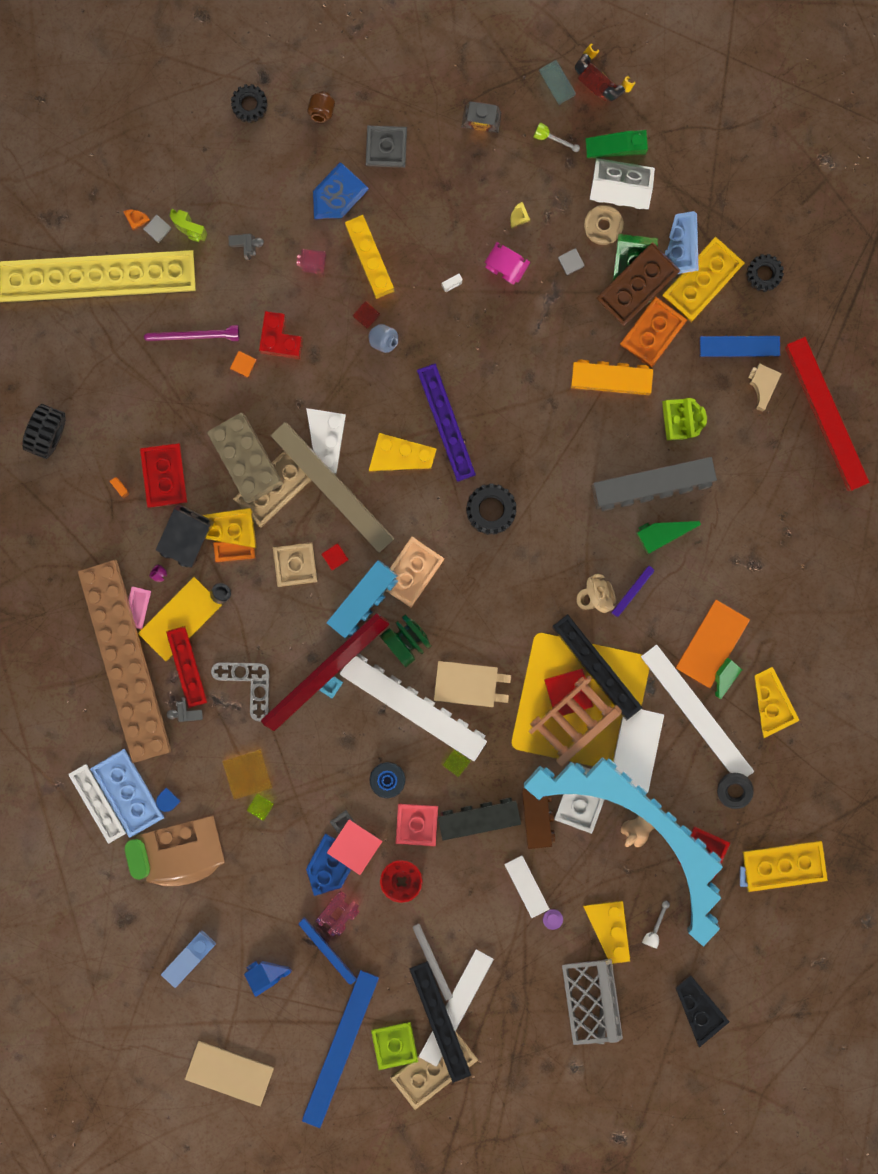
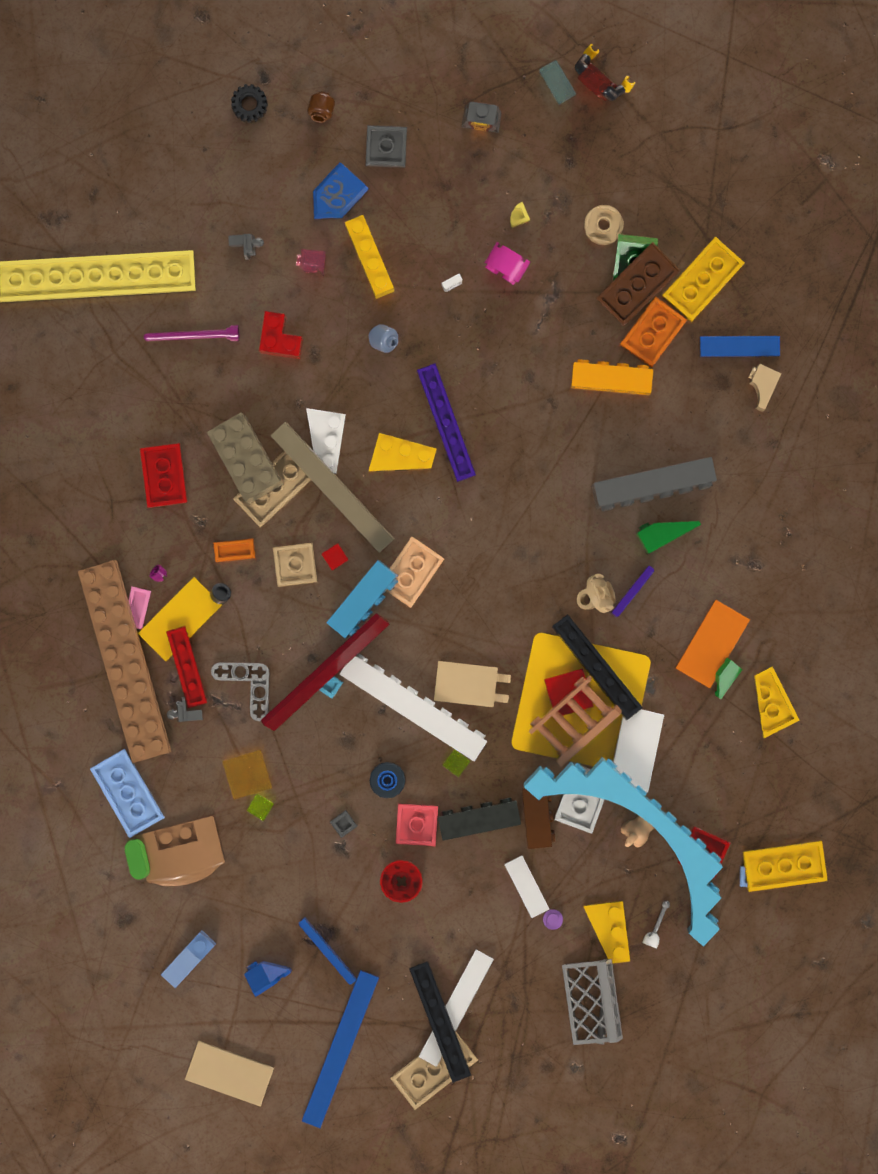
(43, 431): black tyre -> none
(97, 803): white plate -> none
(121, 489): orange tile -> none
(136, 218): orange tile -> none
(157, 228): light grey tile -> none
(167, 800): blue tile -> none
(183, 223): lime slope -> none
(184, 536): black panel -> none
(233, 527): yellow wing -> none
(243, 364): orange tile -> none
(324, 870): blue tile -> none
(349, 912): clear pink brick -> none
(354, 847): coral tile -> none
(366, 315): clear red tile -> none
(394, 1046): lime tile -> none
(405, 640): dark green wheel -> none
(432, 962): light grey bar -> none
(483, 493): black tyre -> none
(542, 133): hinge -> none
(571, 261): light grey tile -> none
(617, 144): green slope -> none
(622, 183): white slope -> none
(683, 418): lime slope -> none
(684, 242): light blue wing -> none
(696, 712): white tile -> none
(700, 1011): black wing -> none
(735, 802): black tyre -> none
(765, 260): black tyre -> none
(826, 414): red tile -> none

